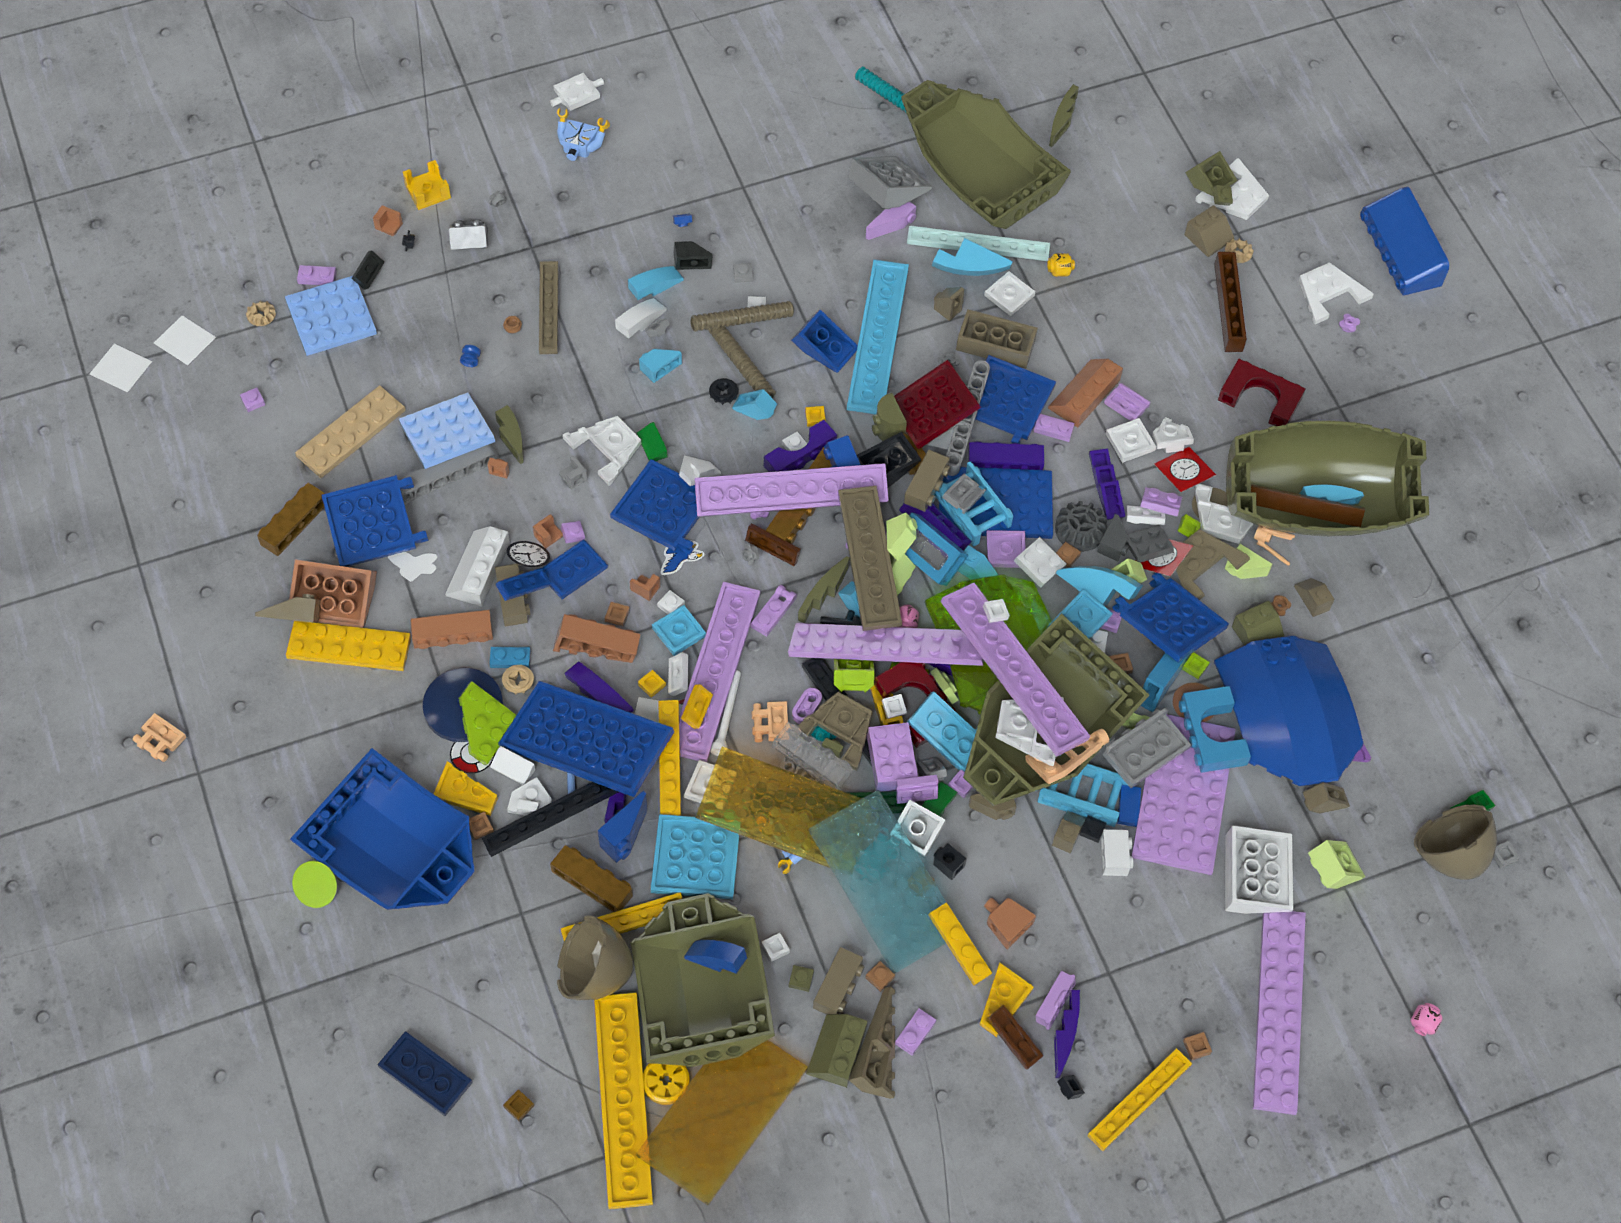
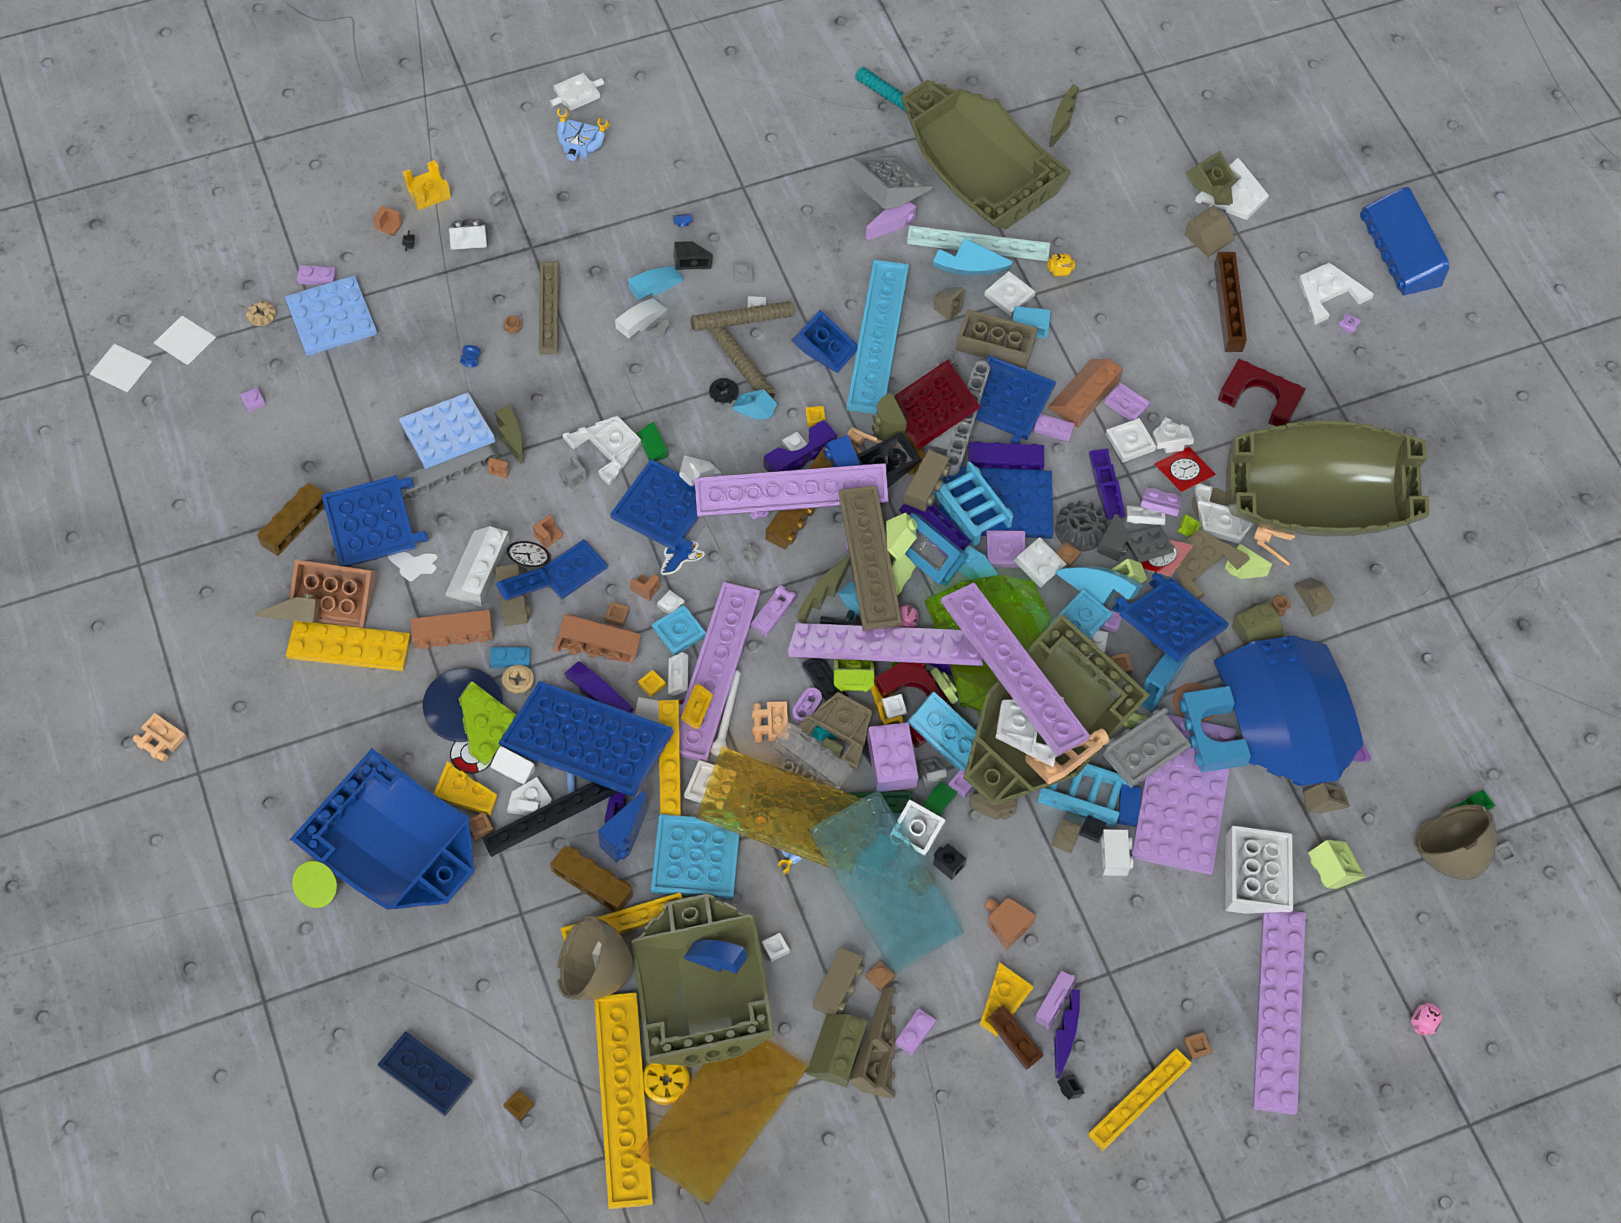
(350, 431): tan plate -> none
(368, 270): pearl dark grey plate -> none
(572, 532): lavender plate -> none
(659, 363): medium azure slope -> none
(772, 544): reddish brown tile -> none
(801, 978): olive plate -> none
(858, 437): none -> light nougat plant
(917, 789): lavender plate -> none
(960, 943): yellow plate -> none
(963, 493): light grey plate -> none
(996, 610): white plate -> none
(1033, 317): none -> medium azure brick
(1195, 665): lime plate -> none
(1246, 253): tan gear -> none
(1308, 506): reddish brown tile -> none
(1333, 493): medium azure slope -> none

